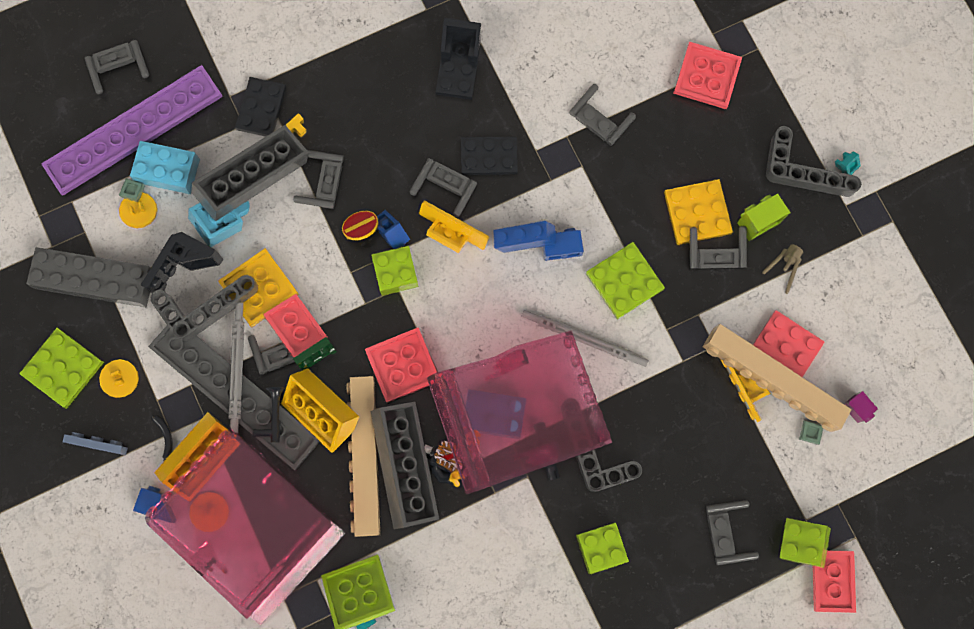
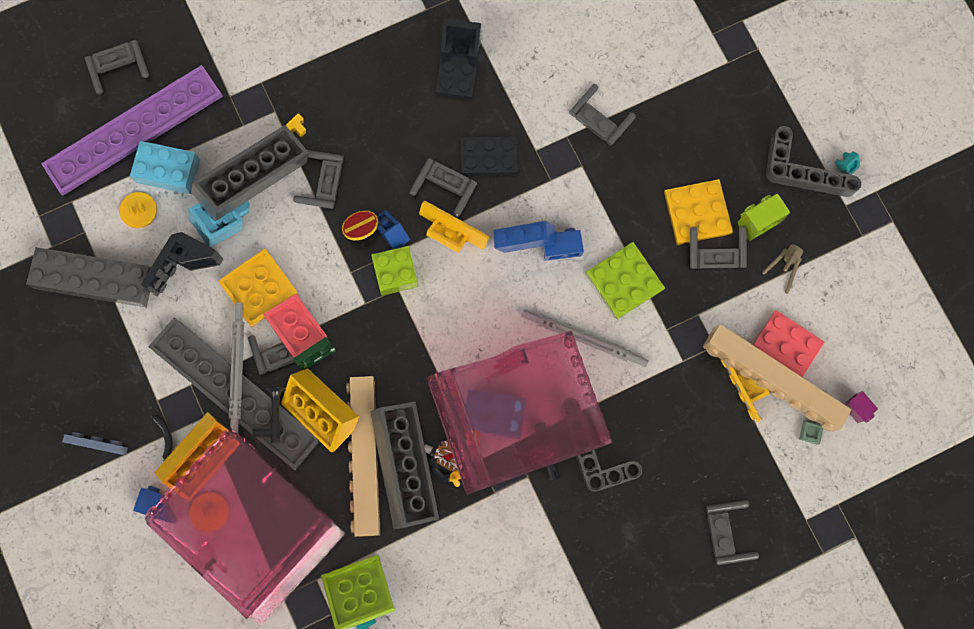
(61, 368): lime plate -> none
(119, 378): yellow piece -> none
(131, 190): sand green tile -> none
(204, 309): dark grey beam -> none
(260, 107): black plate -> none
(401, 364): coral plate -> none
(602, 548): lime brick -> none
(707, 75): coral plate -> none
(805, 542): lime brick -> none
(835, 583): coral plate -> none

